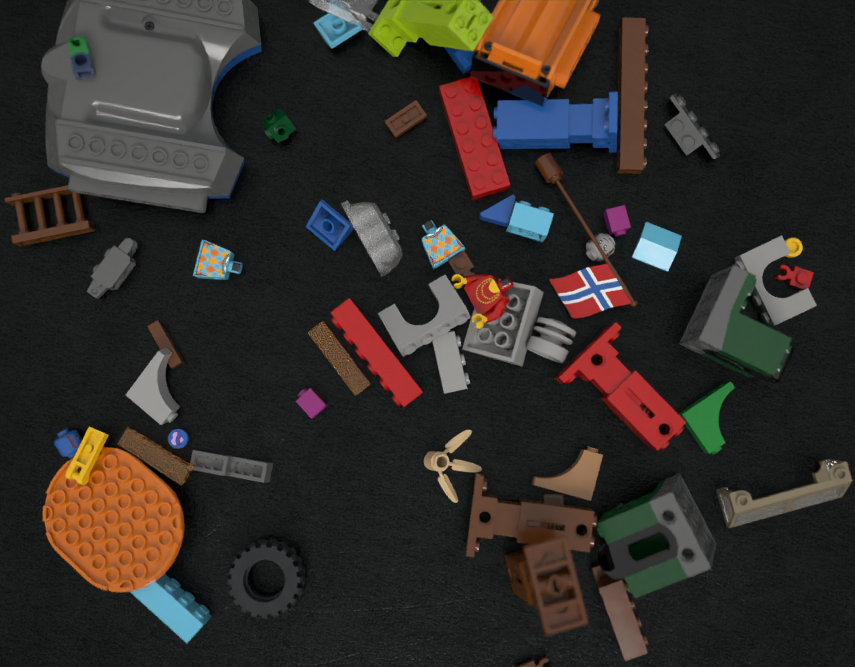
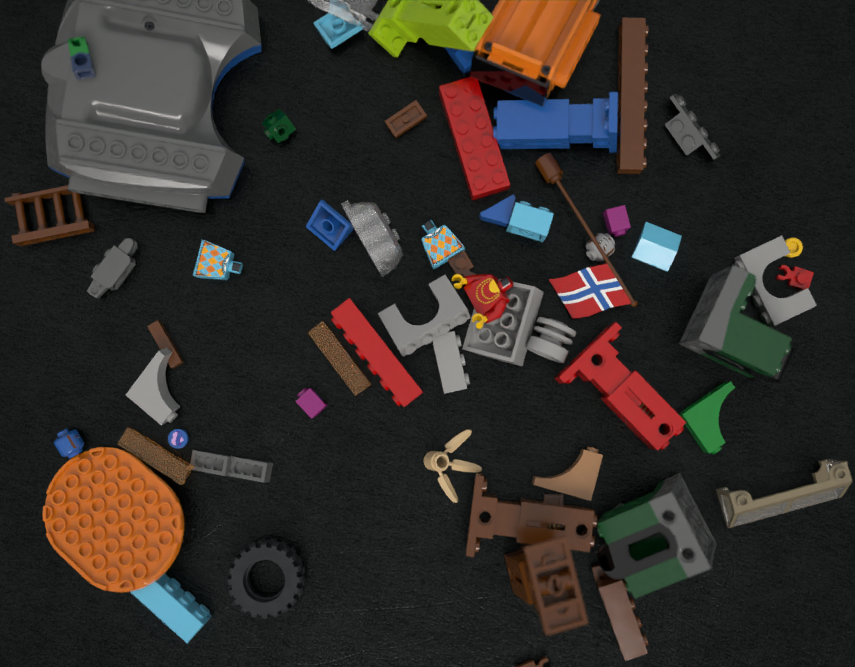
(86, 456): yellow plate -> none

